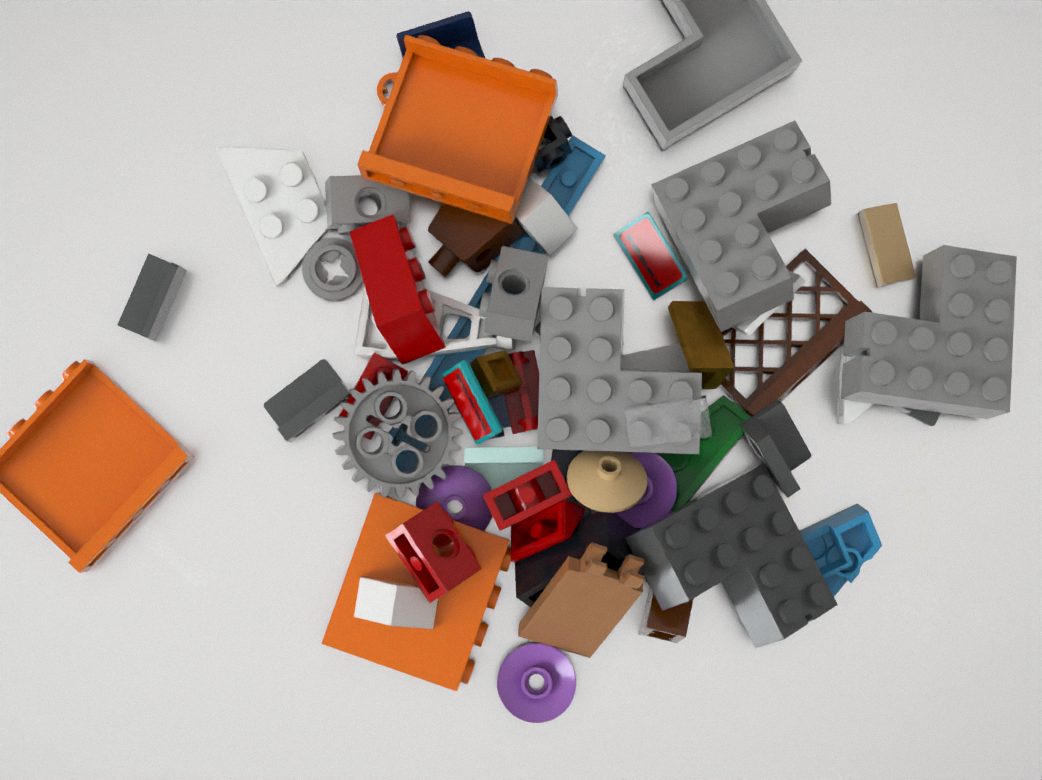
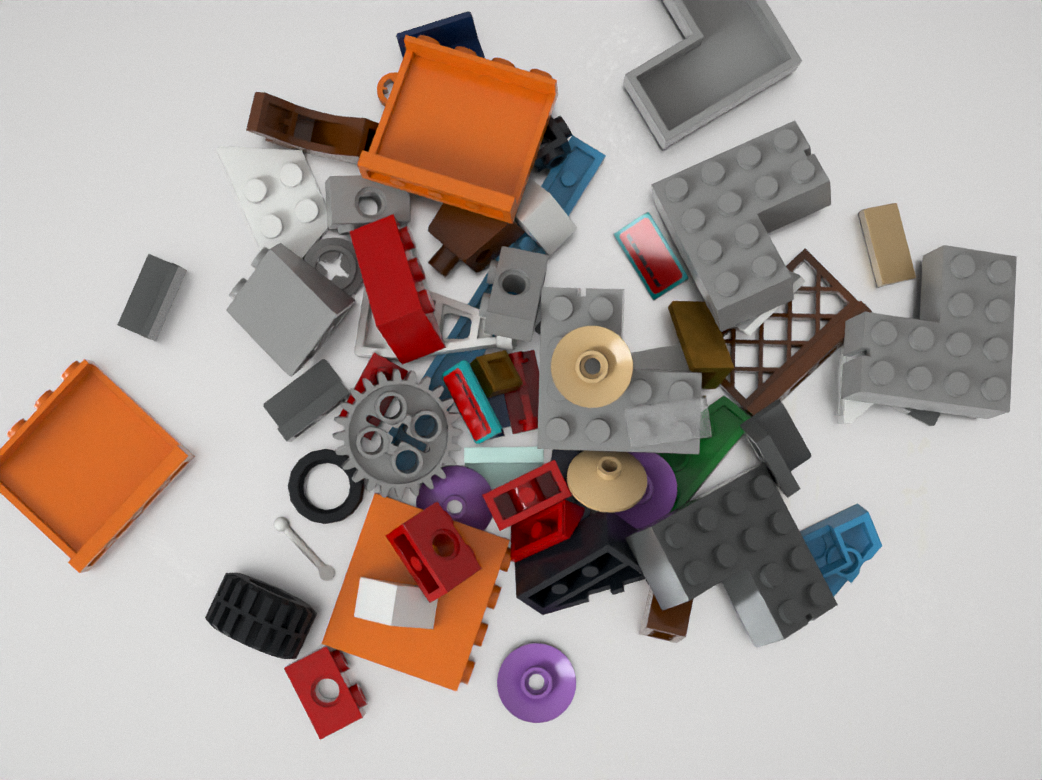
(260, 616): none -> black tyre
(287, 307): none -> light grey slope
(298, 497): none -> black tyre
(310, 130): none -> reddish brown arch
(326, 572): none -> white hinge
(326, 714): none -> red brick
(570, 372): none -> tan dish
(583, 602): medium nougat tile -> none

